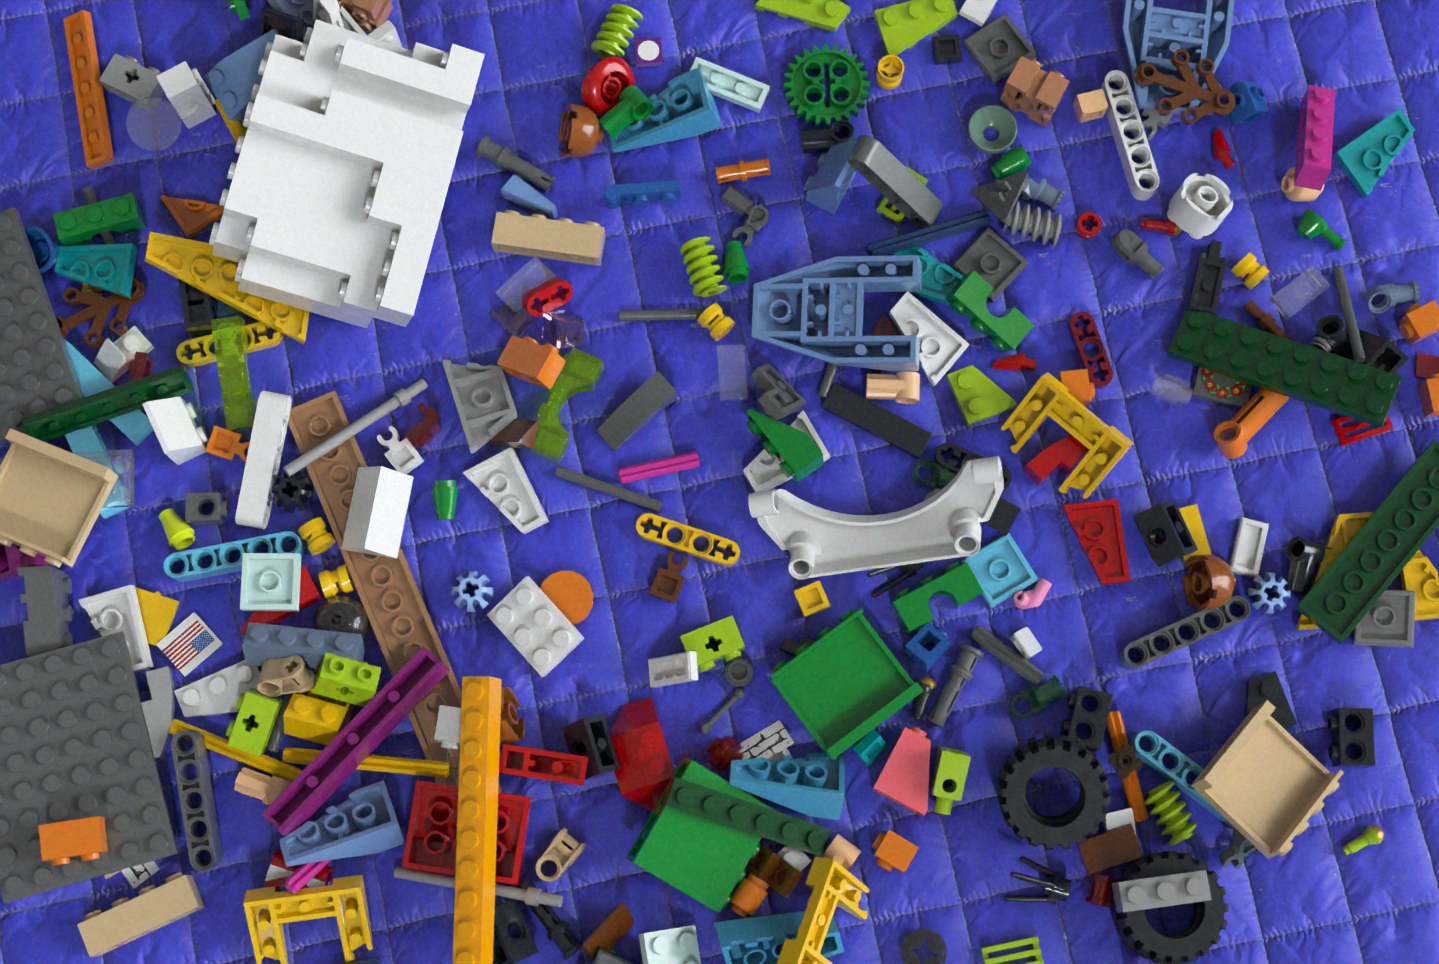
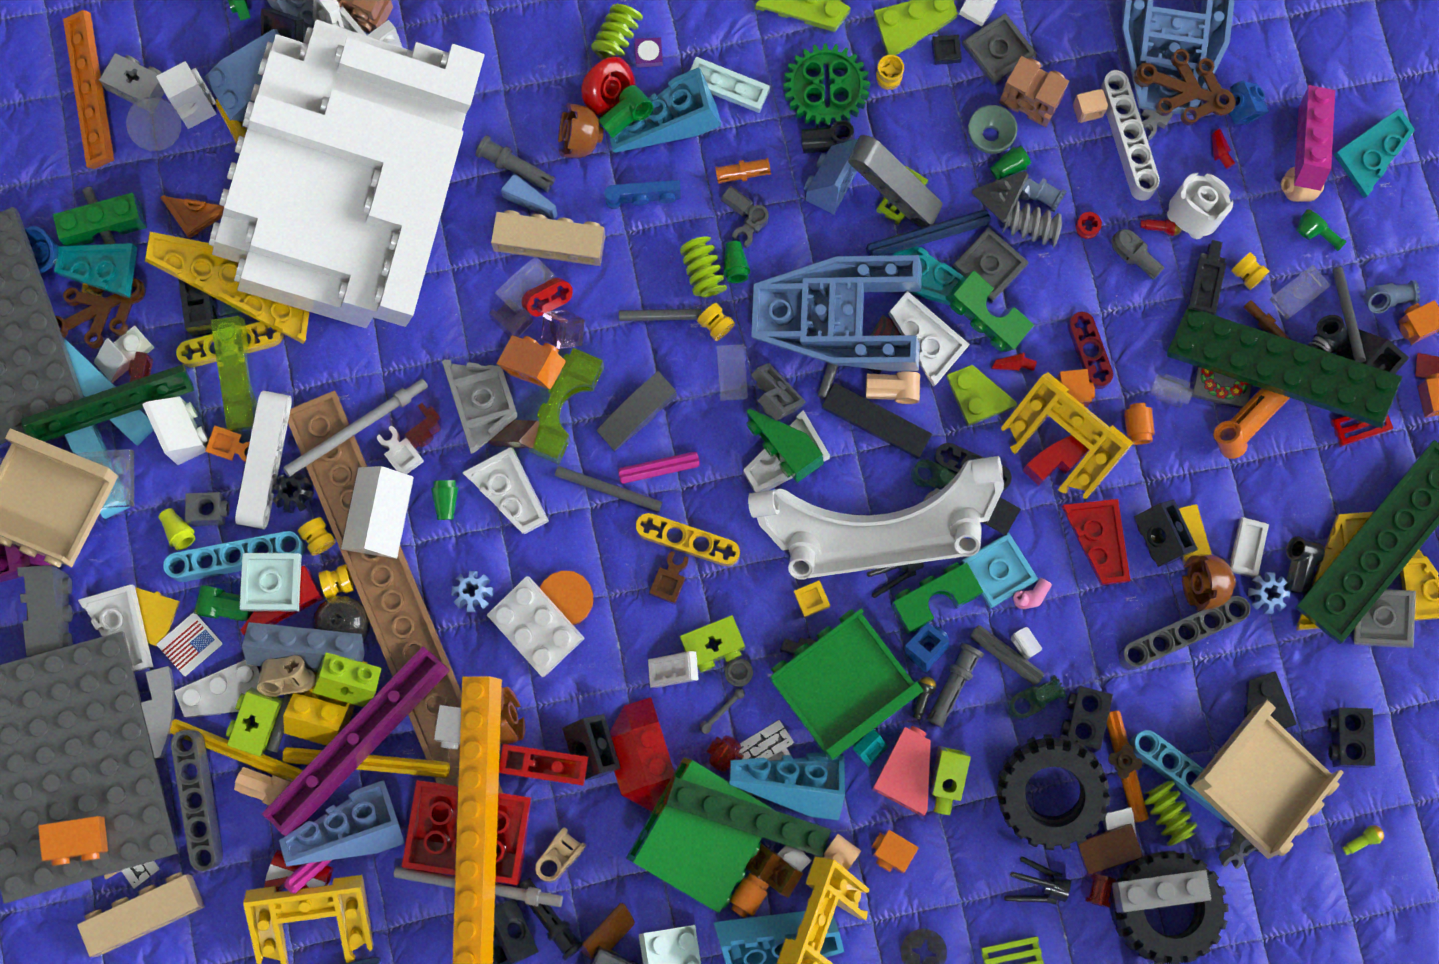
(217, 603): none -> green piece
(1139, 423): none -> orange brick

